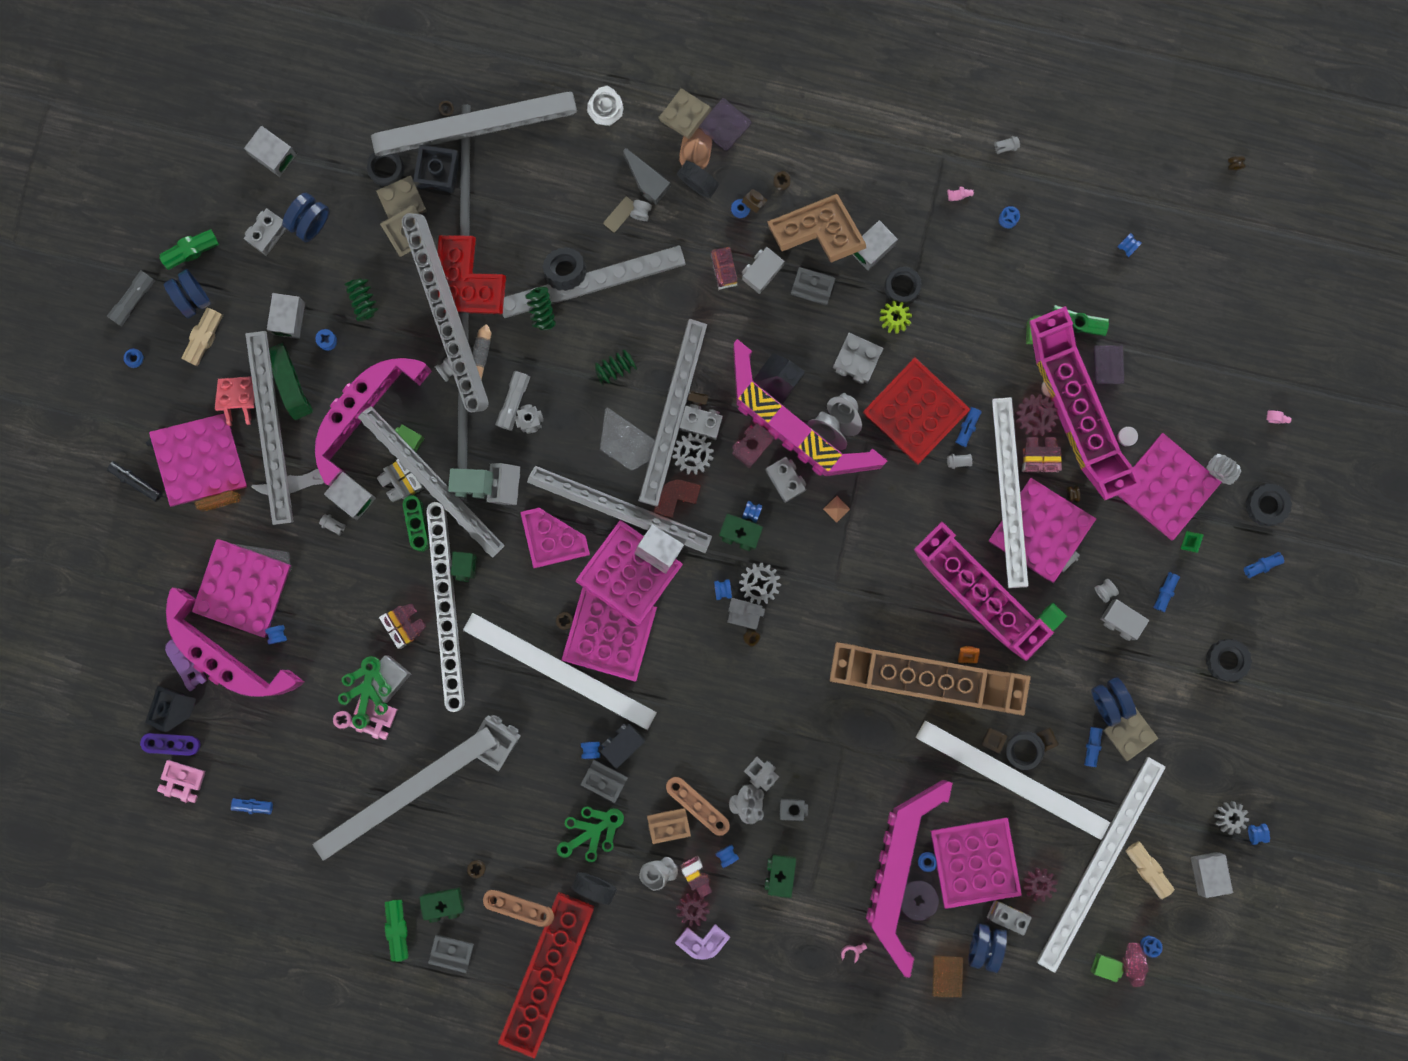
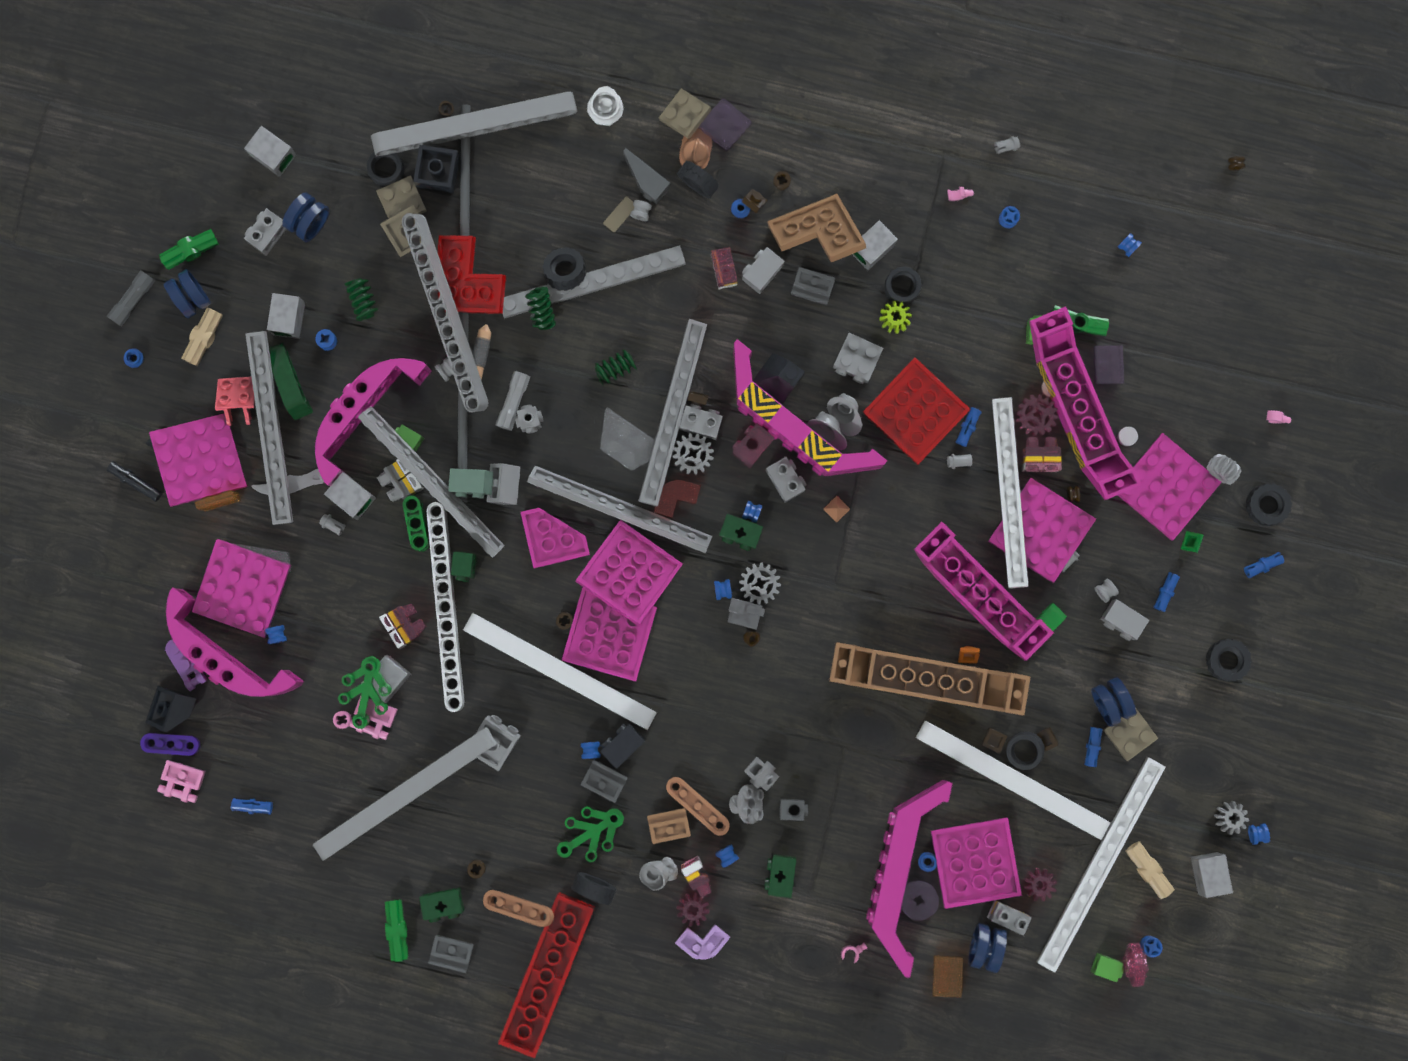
(658, 549): flat silver piece -> none

